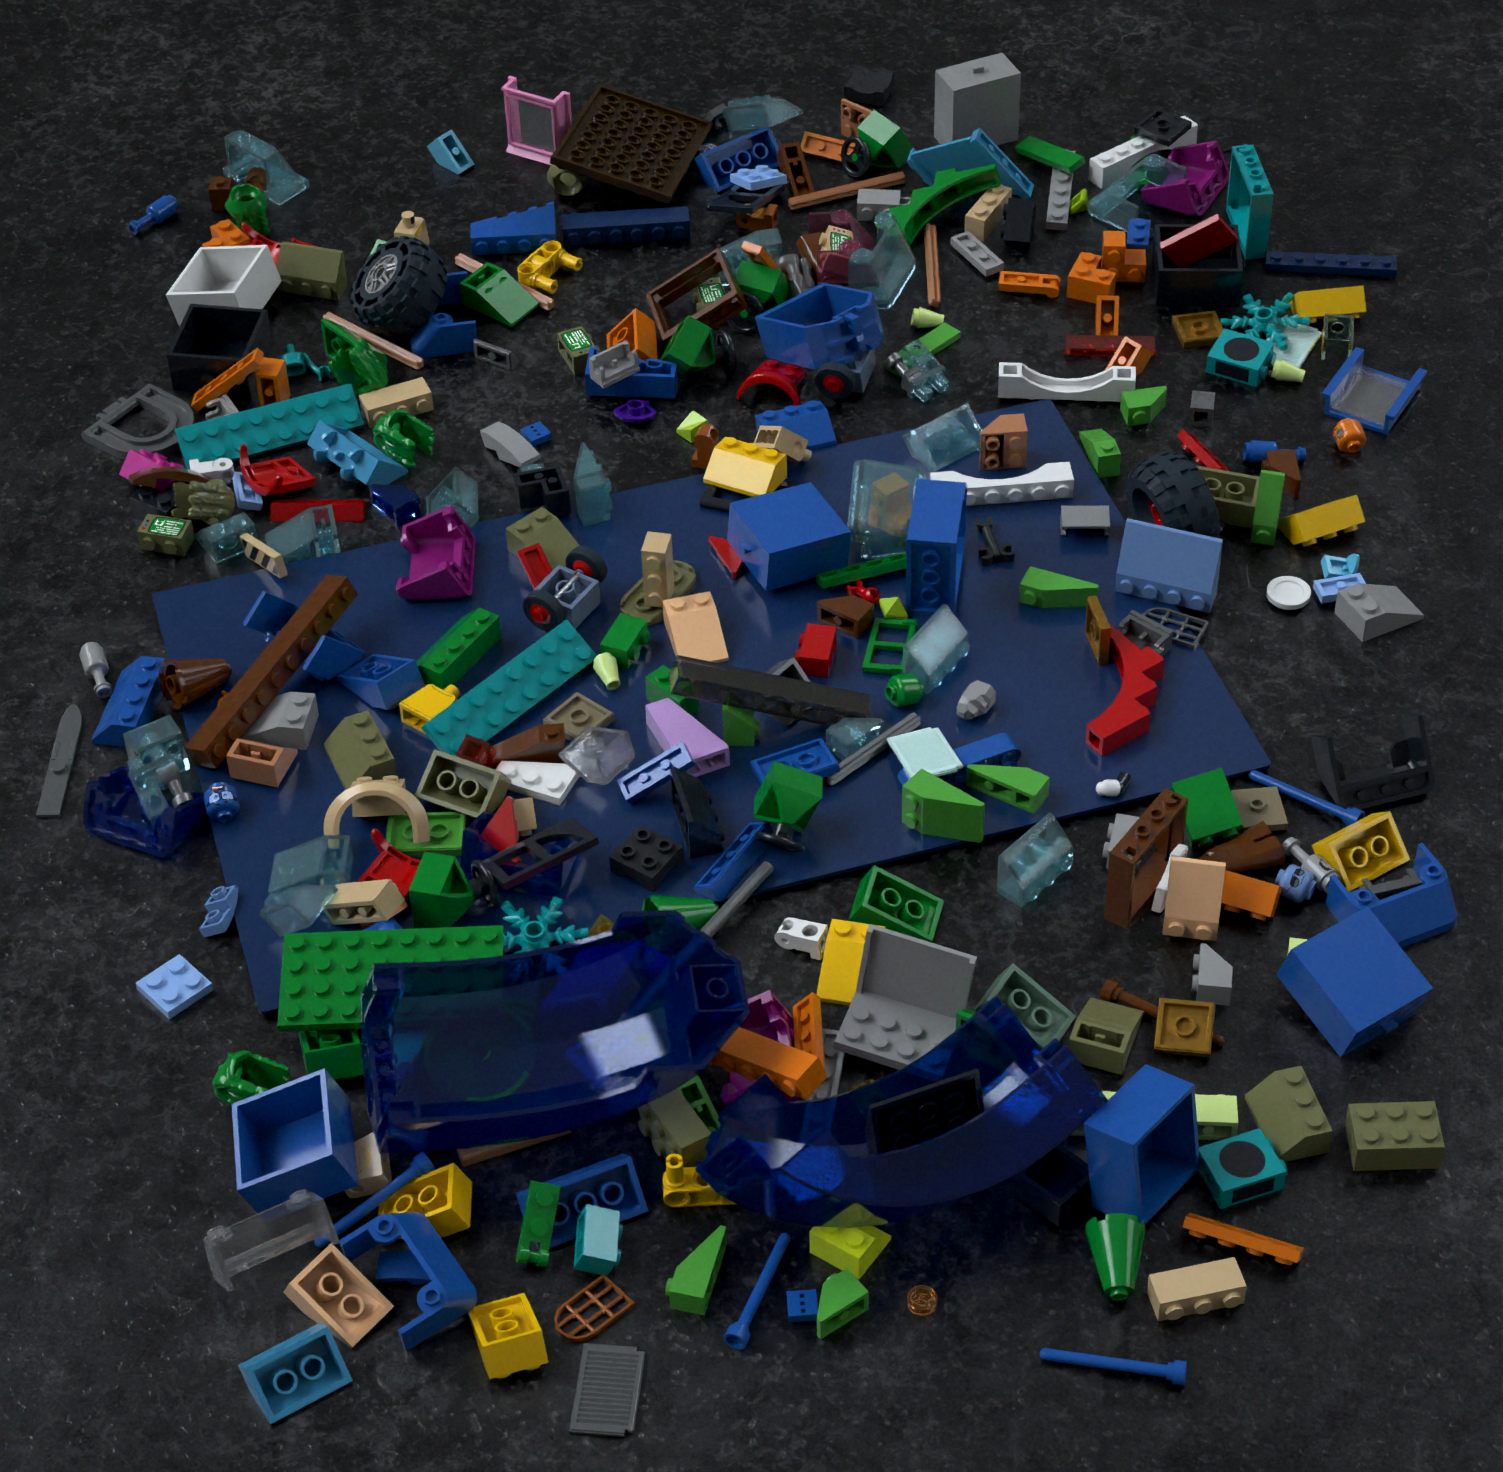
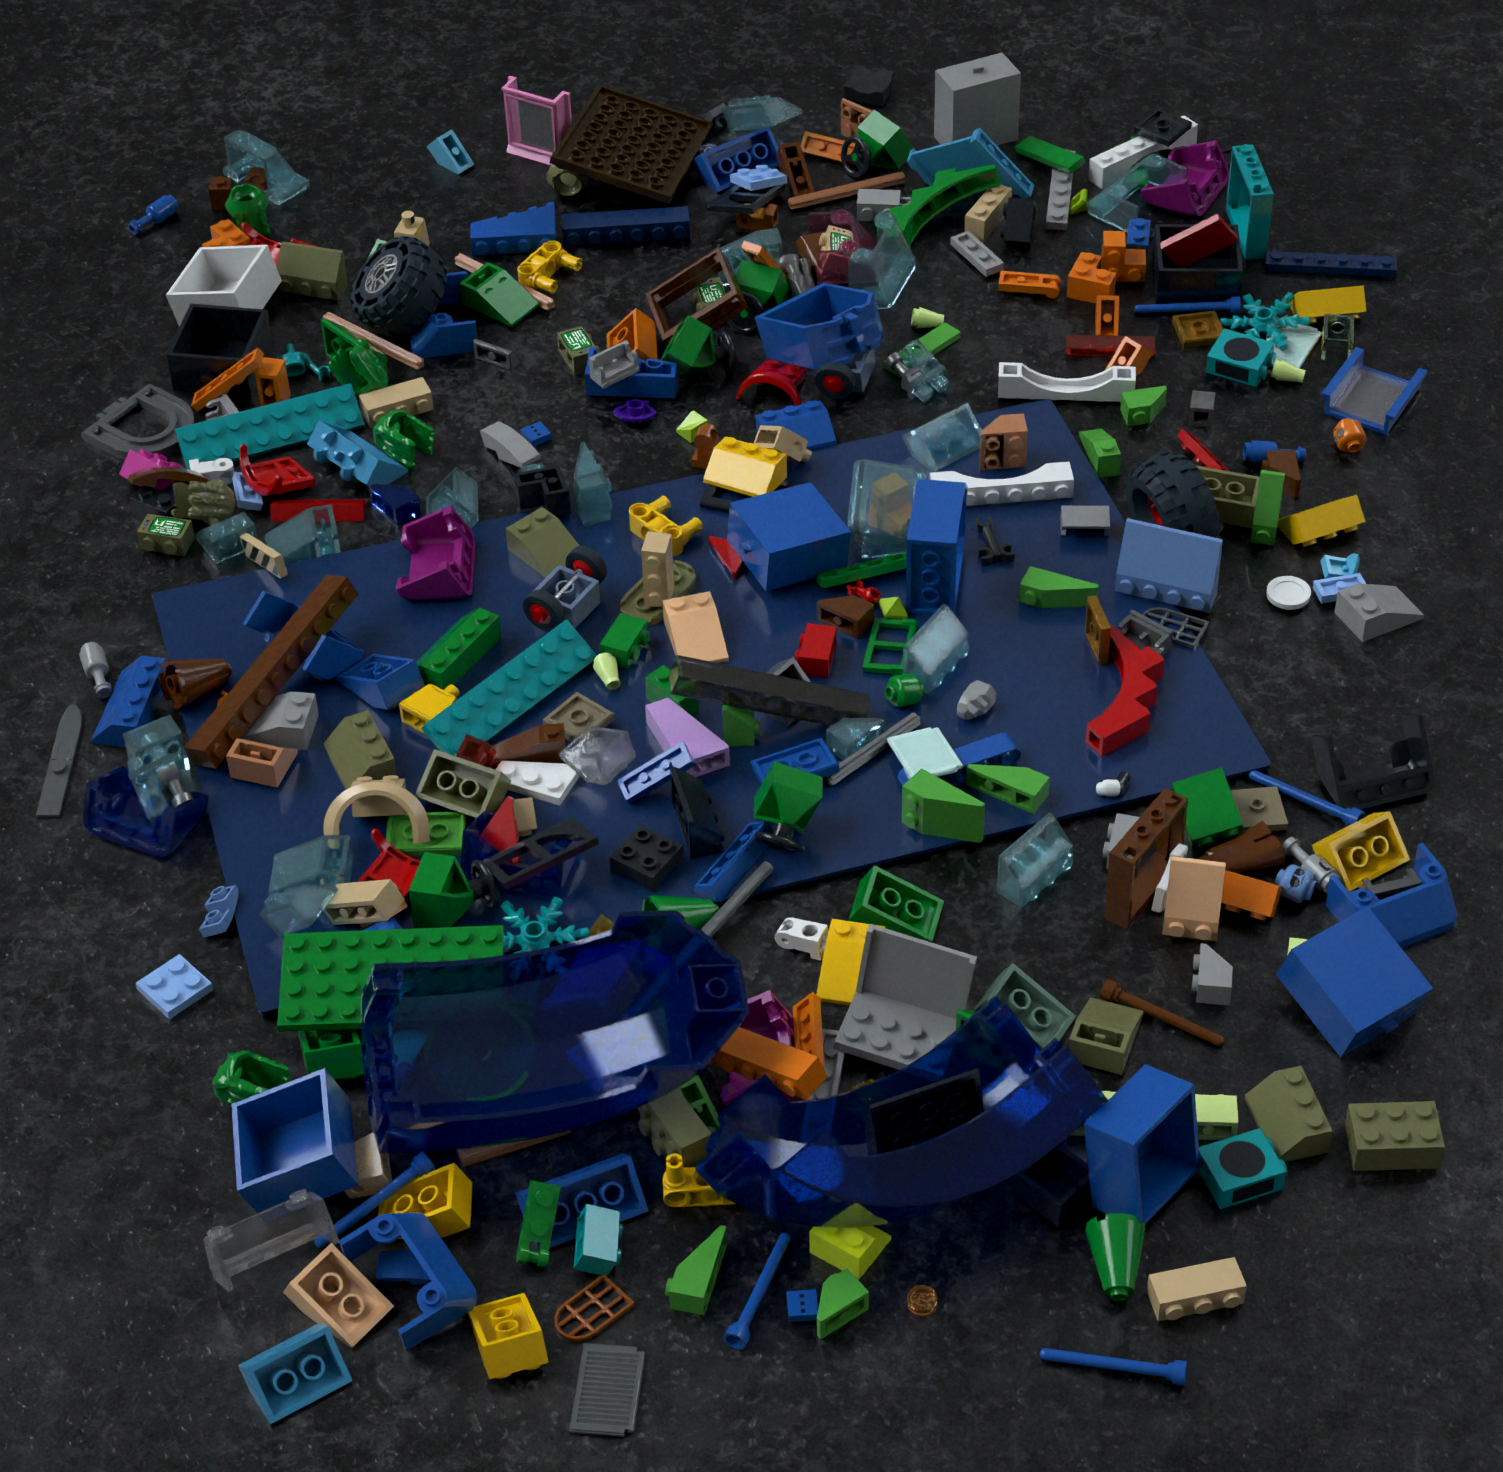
(221, 802): blue head -> none
(534, 564): red tile -> none
(649, 518): none -> yellow piece
(932, 265): nougat axle -> none
(1184, 1027): pearl gold tile -> none
(1230, 305): none -> blue piece
(1231, 1235): orange plate -> none

